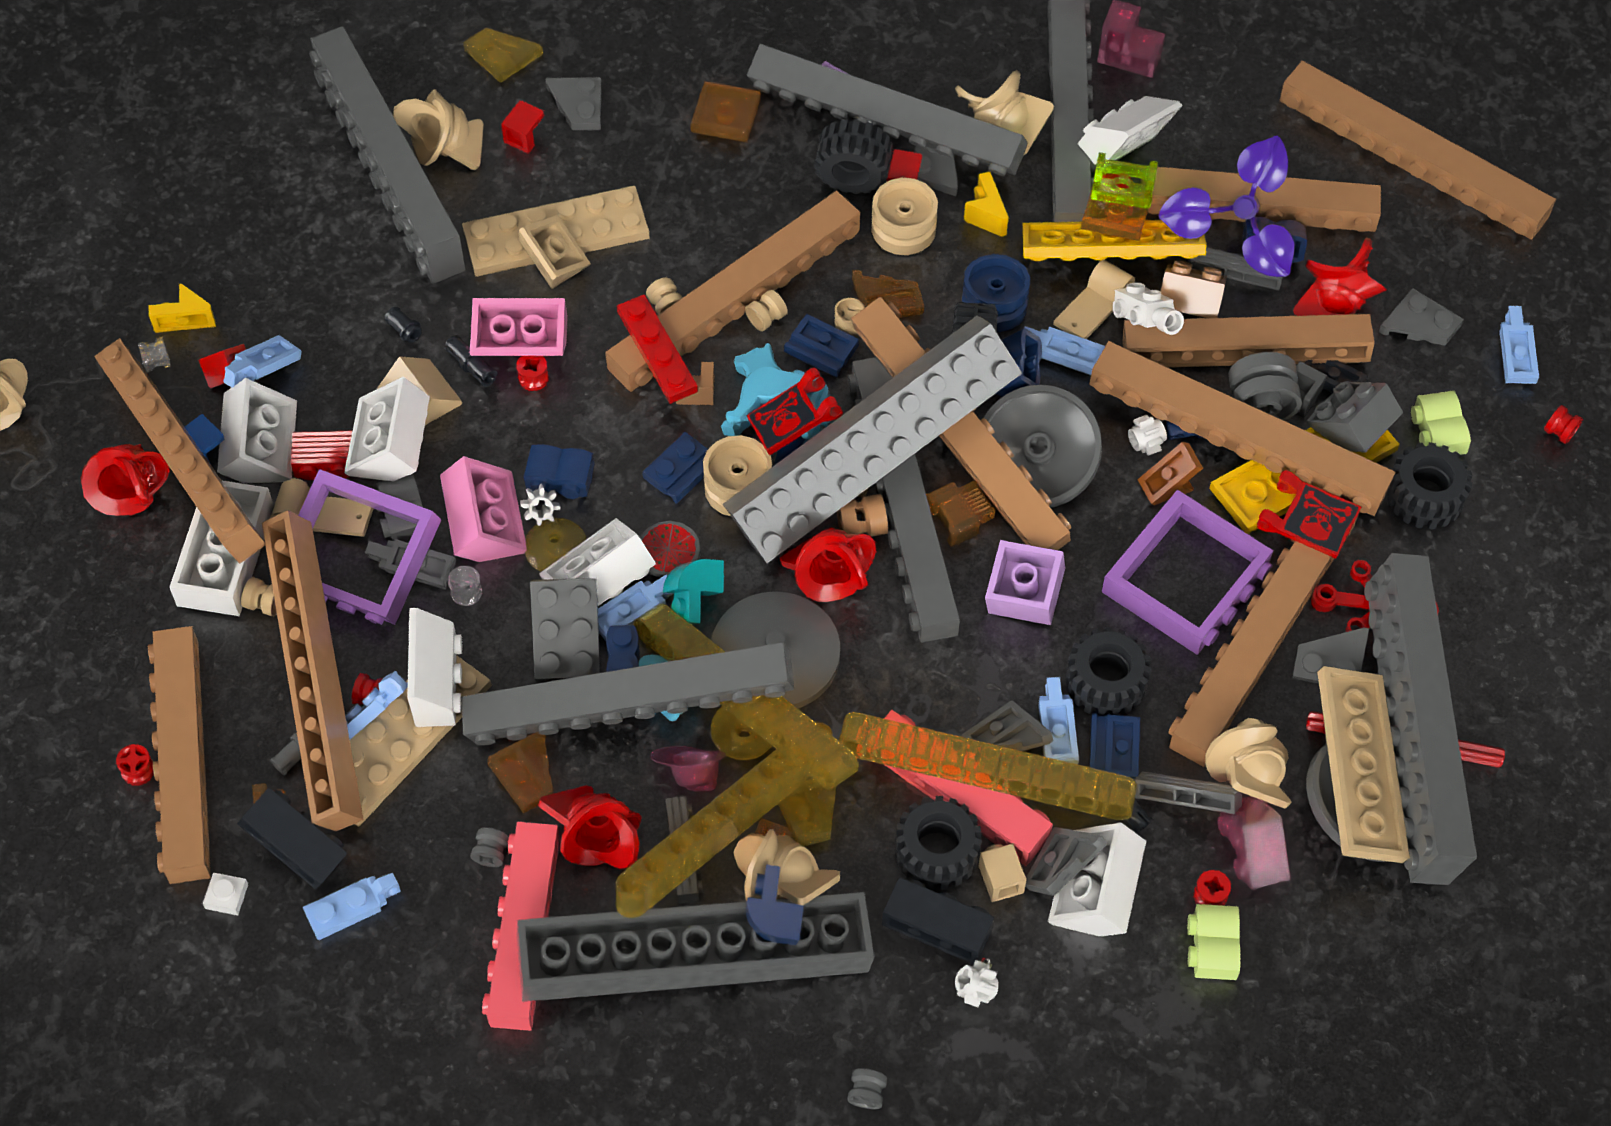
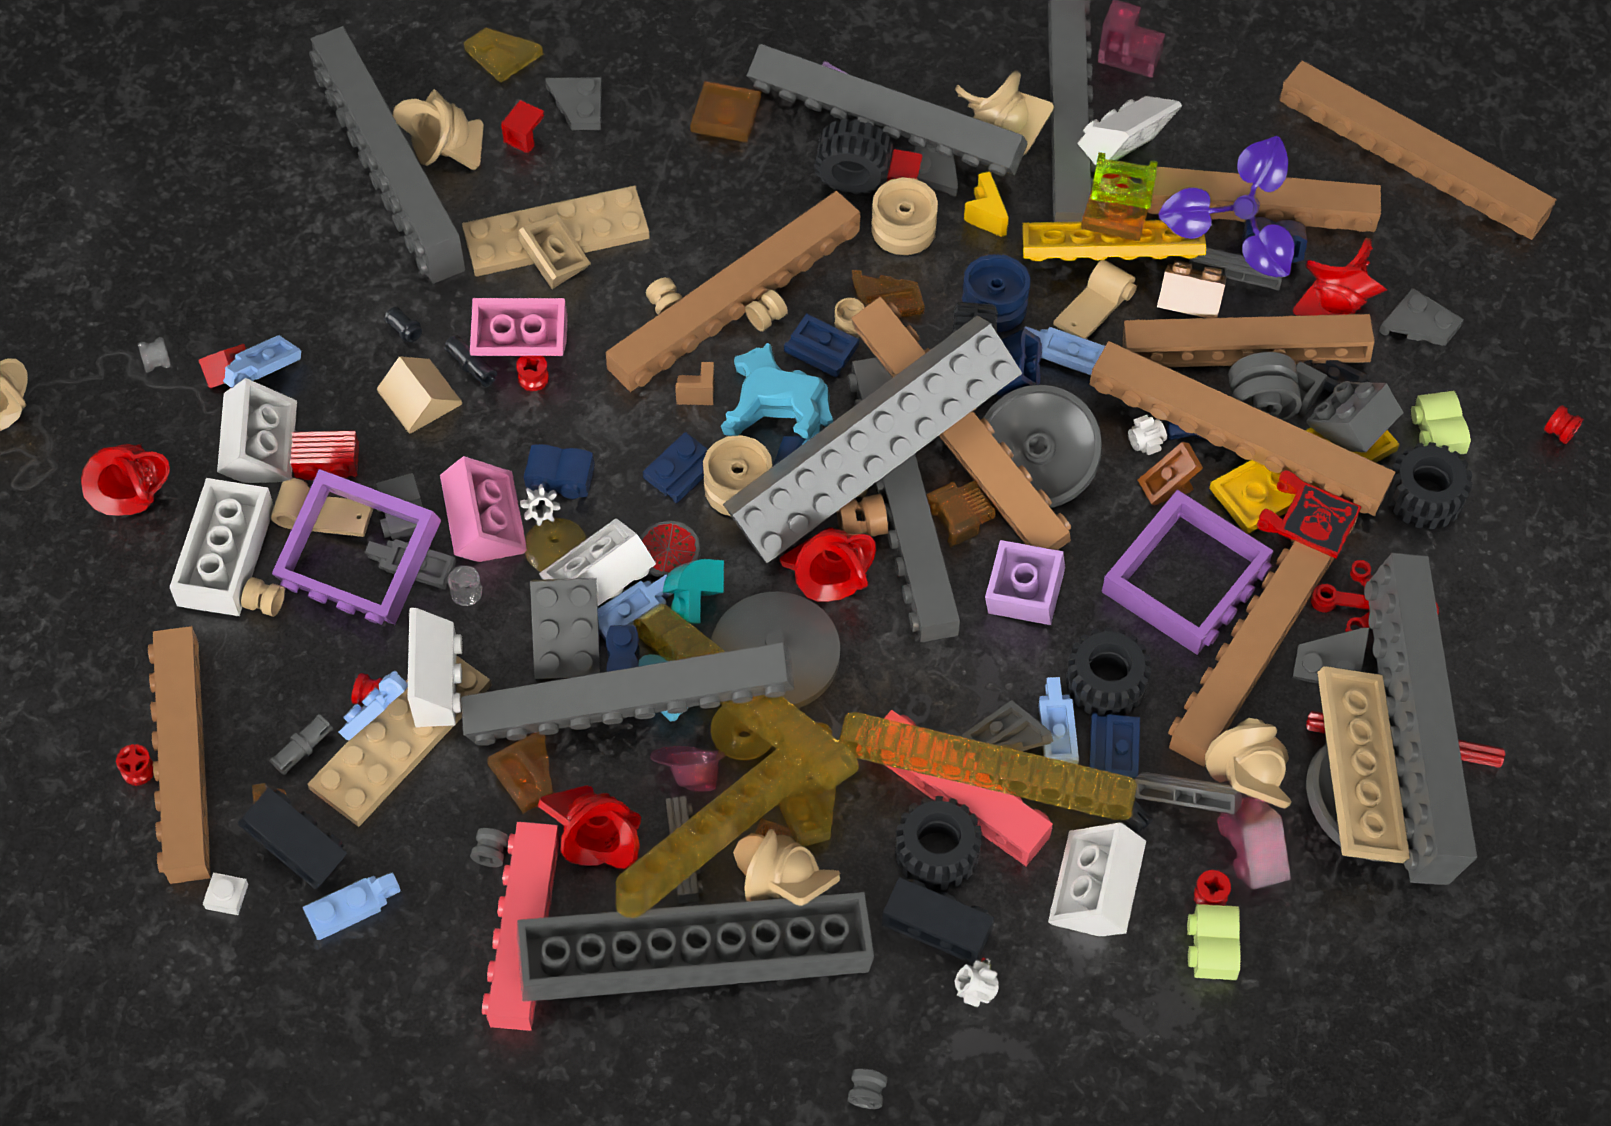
(180, 452): medium nougat brick -> none
(188, 313): yellow slope -> none
(204, 434): blue panel -> none
(312, 672): medium nougat brick -> none
(388, 432): white slope -> none
(657, 349): red plate -> none
(773, 919): dark blue brick -> none
(793, 413): red flag -> none
(1002, 872): tan brick -> none
(1061, 859): dark grey wing -> none
(1147, 308): white brick -> none
(1518, 348): light blue hinge -> none

